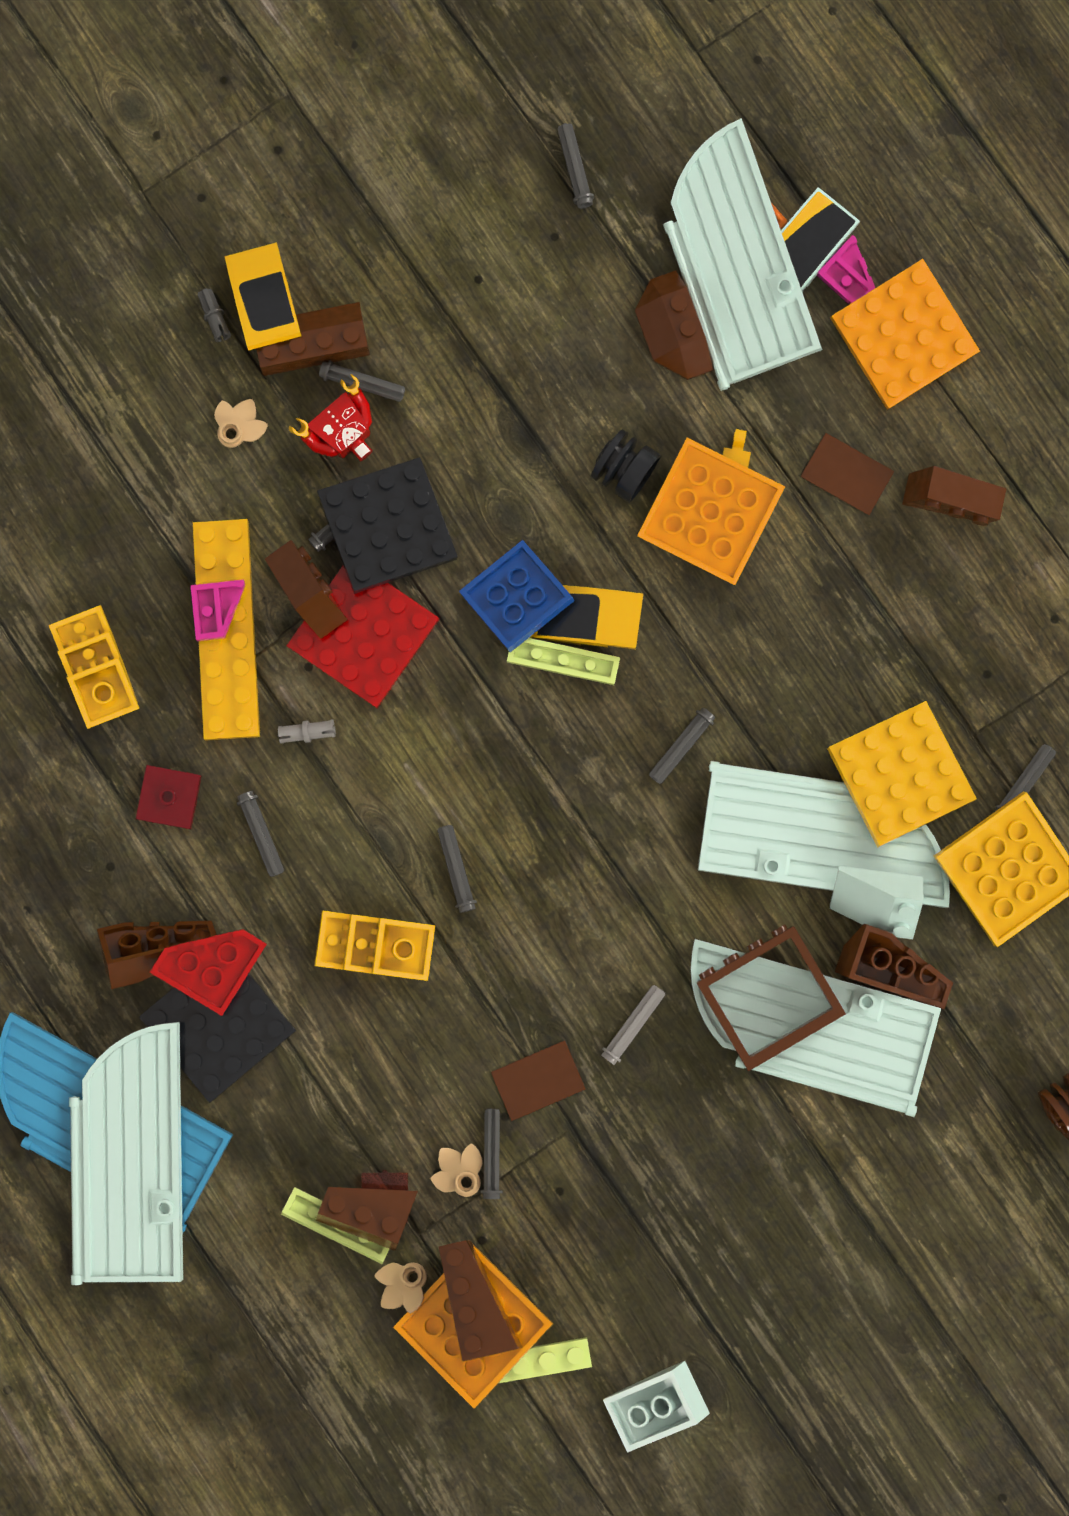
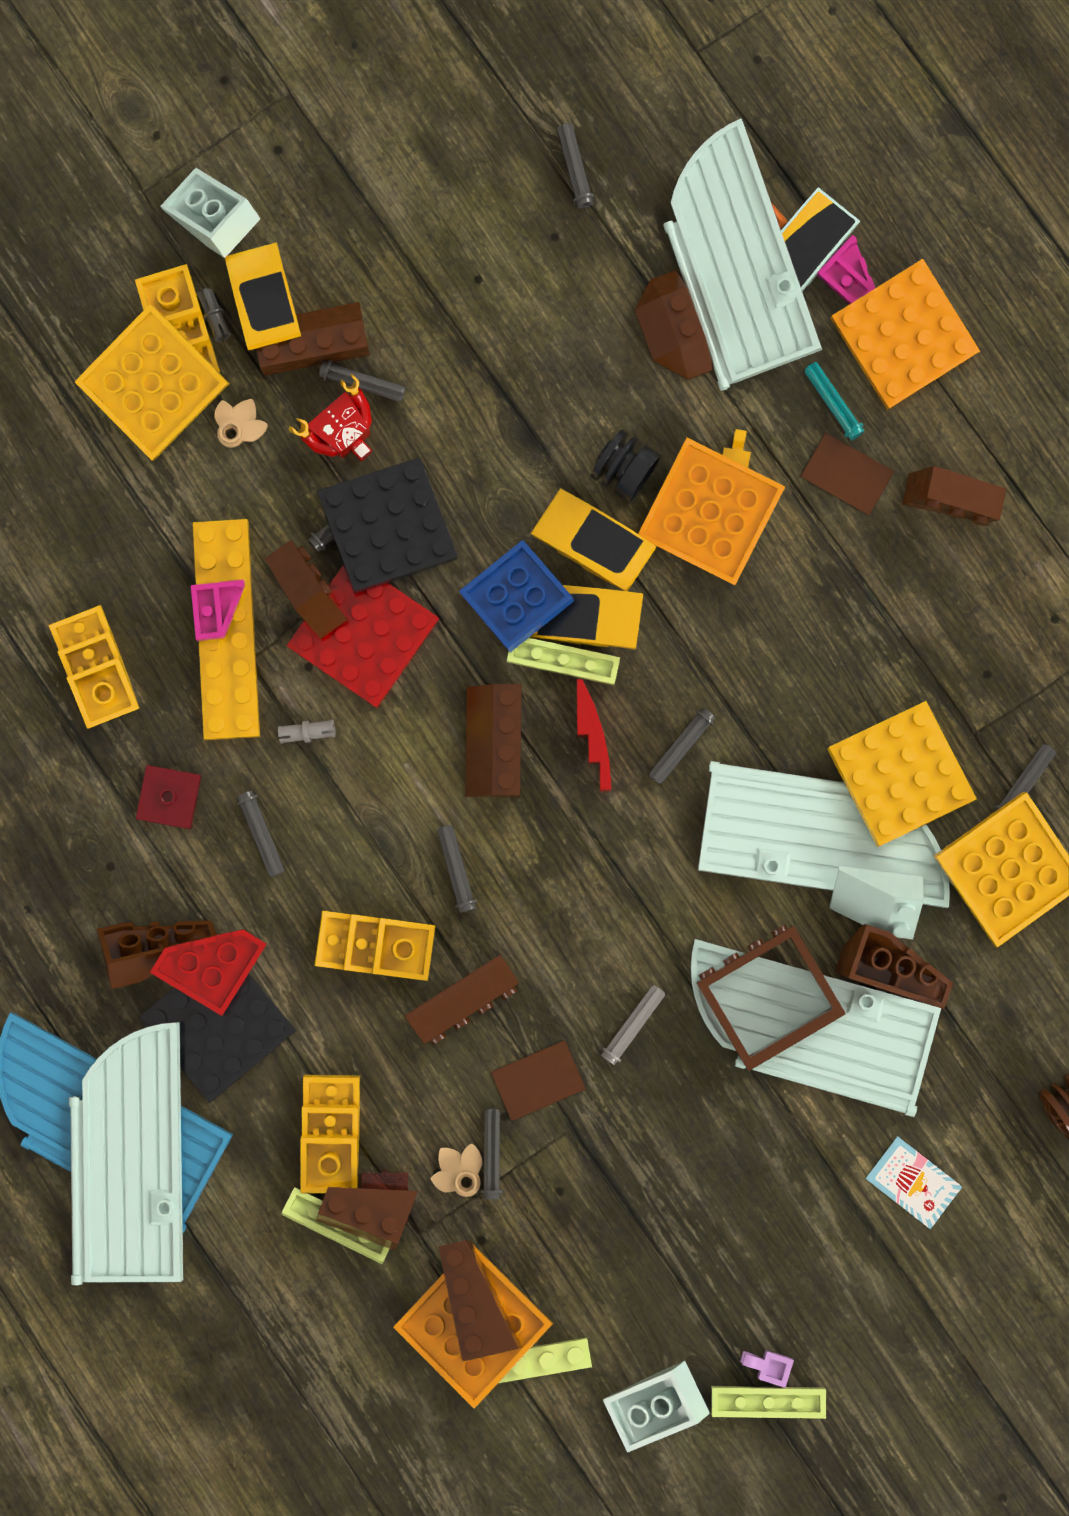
(152, 382): none -> yellow plate
(176, 299): none -> yellow slope
(211, 212): none -> light aqua slope
(330, 1132): none -> yellow slope
(399, 1289): tan plate -> none
(463, 999): none -> reddish brown slope
(493, 741): none -> reddish brown slope
(590, 726): none -> red slope
(593, 540): none -> slope
(768, 1402): none -> yellowish green plate
(772, 1367): none -> lavender plate
(834, 401): none -> teal axle
(914, 1182): none -> sticker

